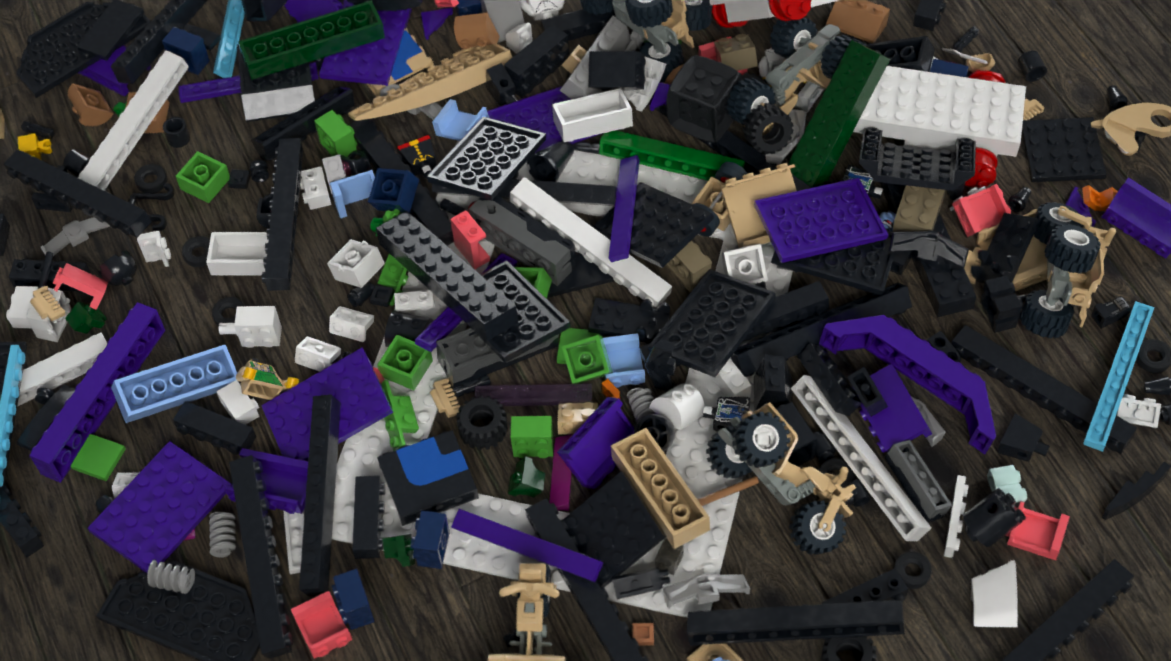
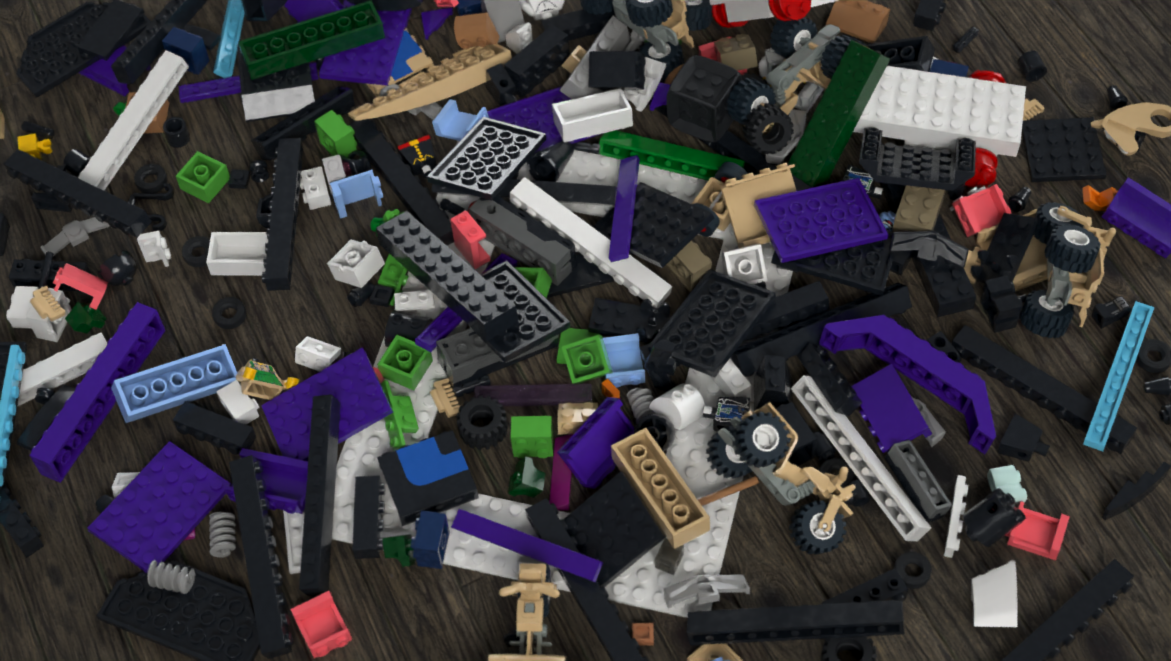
(89, 105): medium nougat brick -> none
(98, 457): bright green tile -> none
(255, 326): white brick -> none
(350, 323): white bracket -> none
(352, 599): dark blue brick -> none
(393, 190): dark blue brick -> none
(640, 582): black hinge -> none
(867, 391): black brick -> none
(965, 56): white piece -> none
(974, 66): tan hair -> none
(1077, 203): dark purple tile -> none
(1139, 412): white bracket -> none

